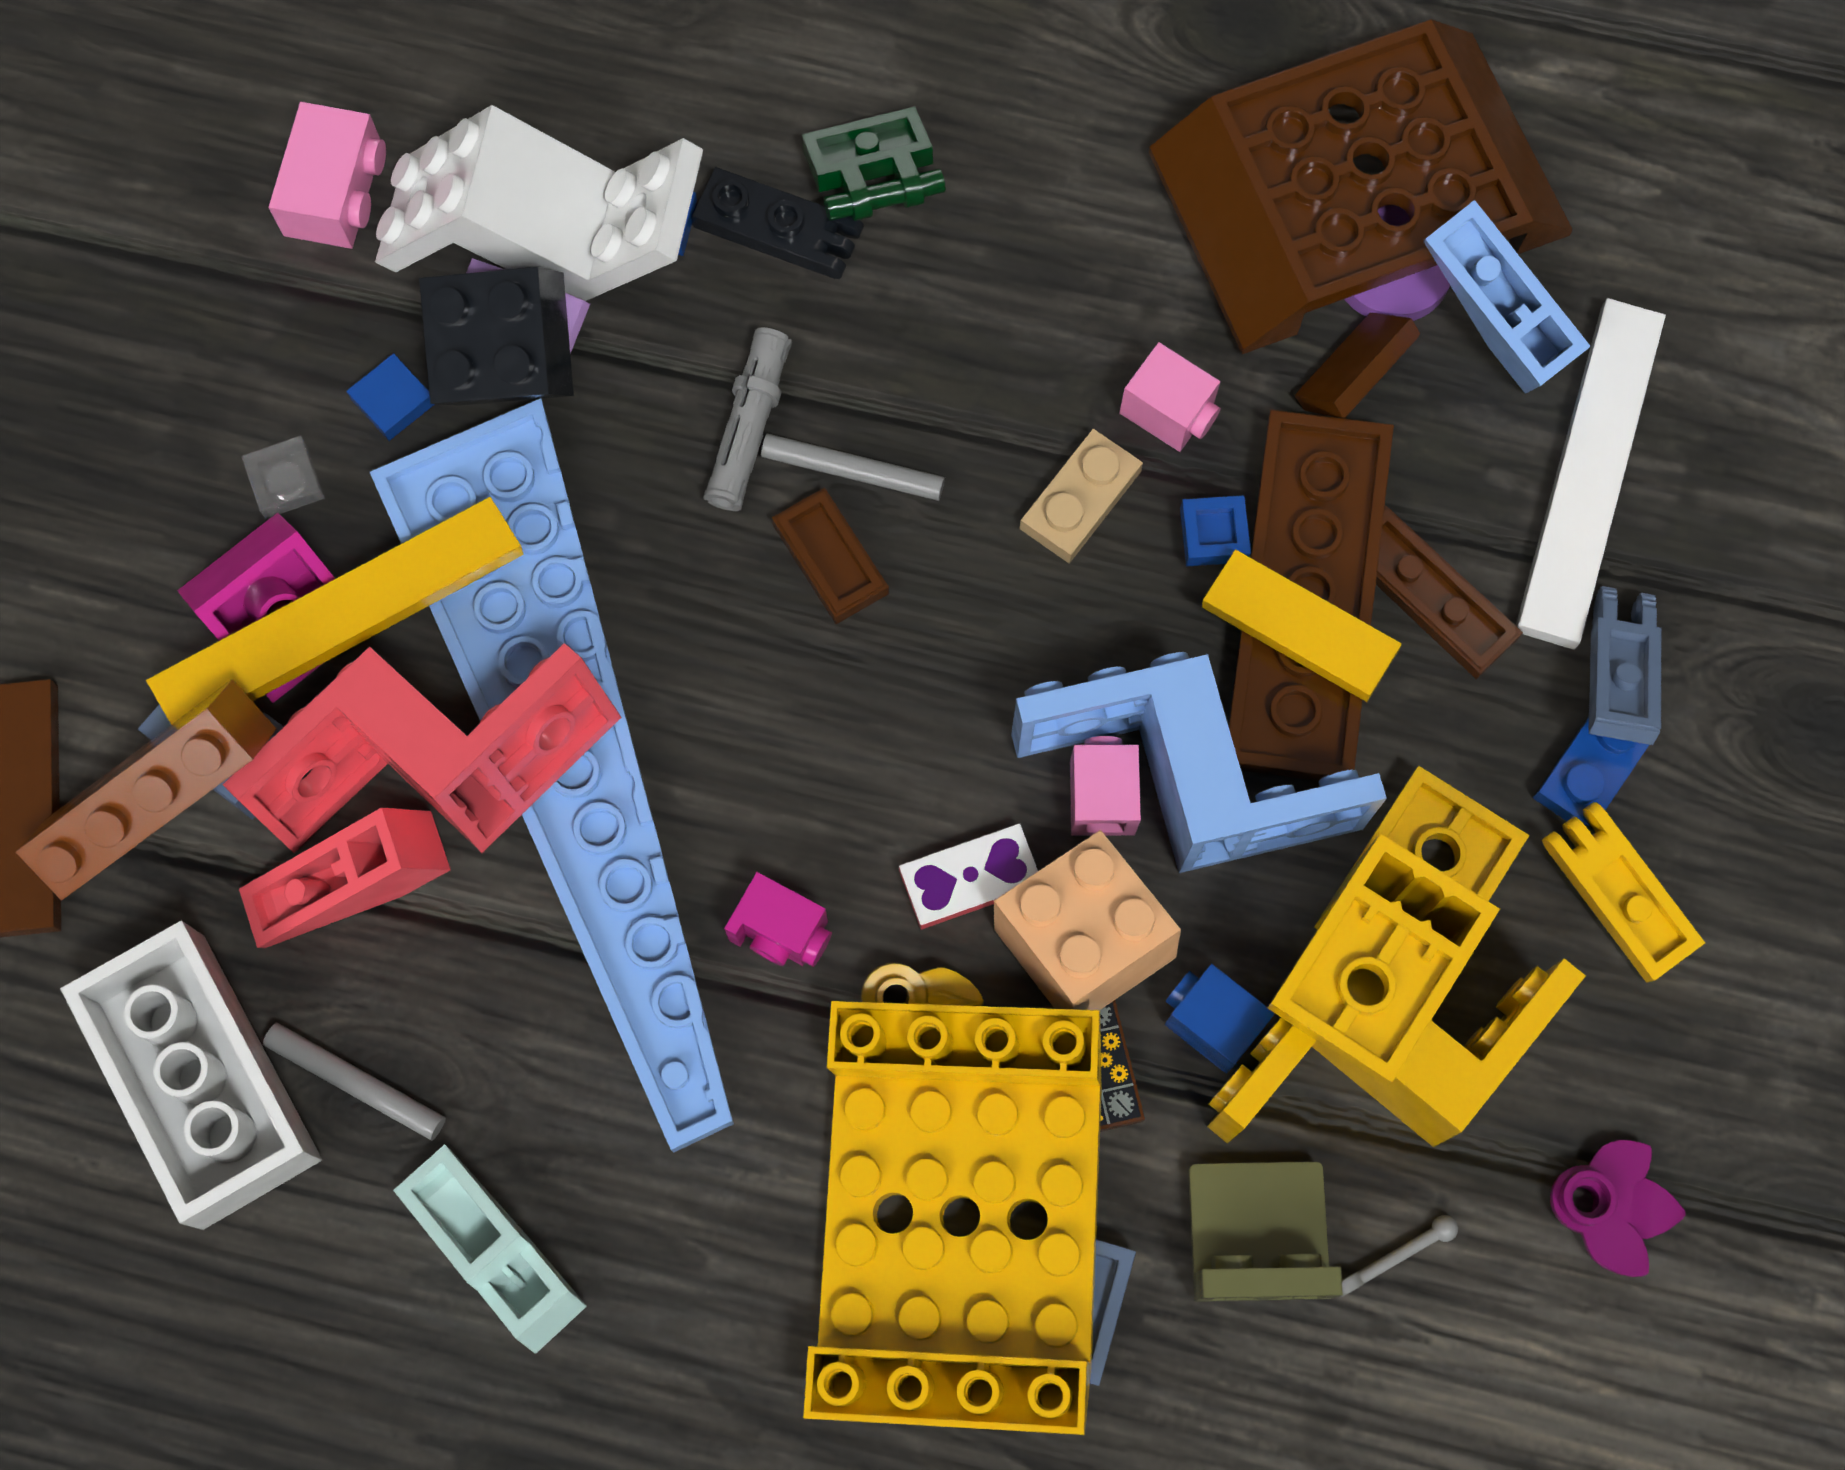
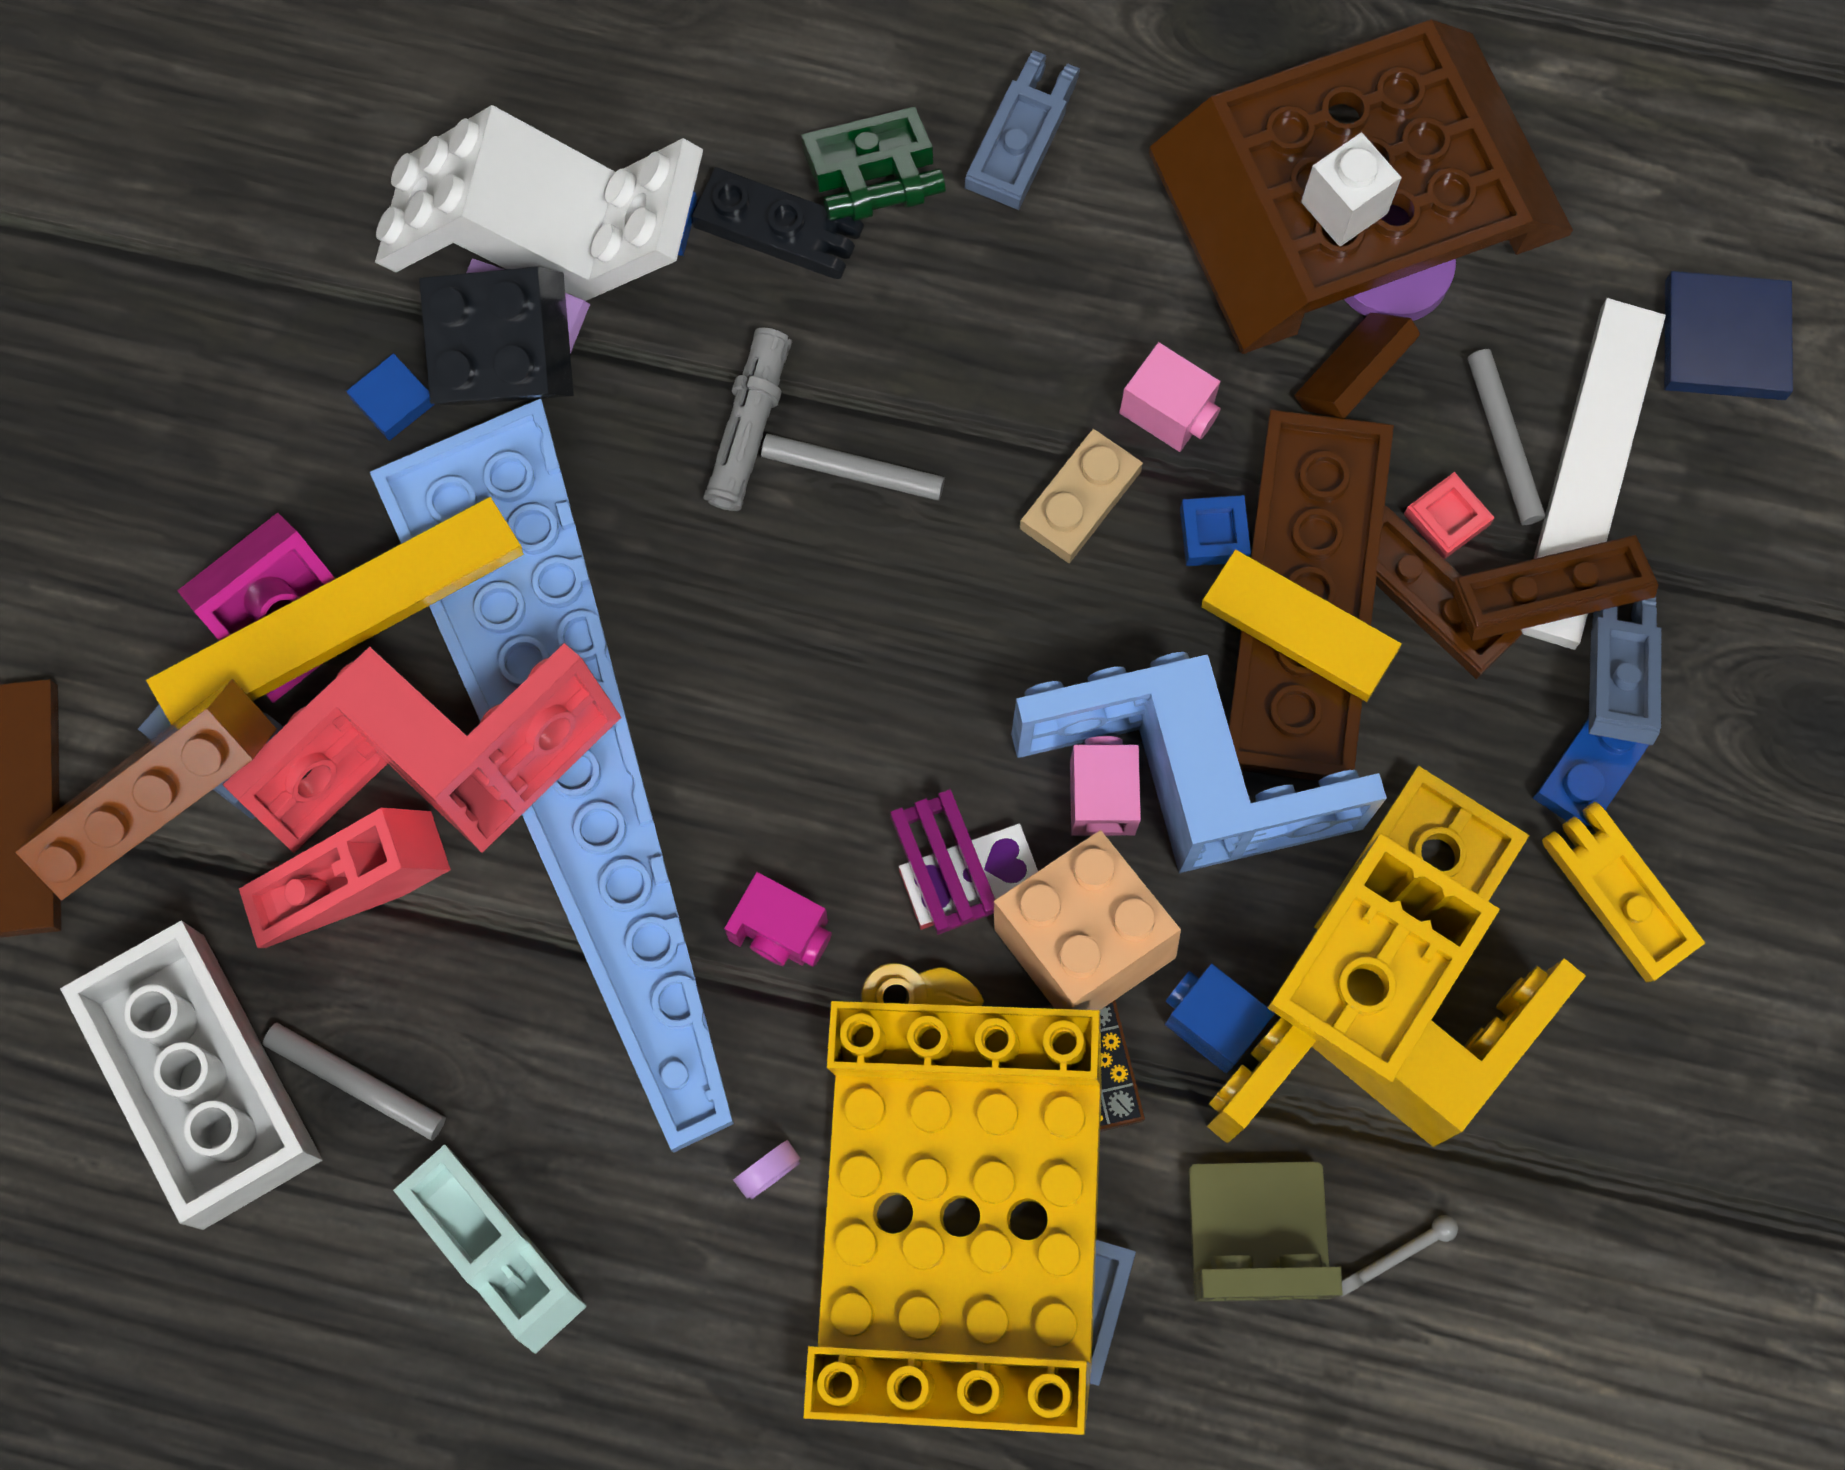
(282, 477): clear plate -> none
(327, 175): bright pink brick -> none
(767, 1170): none -> lavender tile
(830, 556): reddish brown tile -> none
(924, 811): none -> magenta tile
(1020, 134): none -> sand blue hinge
(1350, 189): none -> white brick
(1449, 515): none -> coral tile
(1504, 299): light blue slope -> none
(1506, 437): none -> light grey bar
(1554, 587): none -> reddish brown tile
(1623, 1206): magenta plate -> none
(1728, 335): none -> dark blue tile

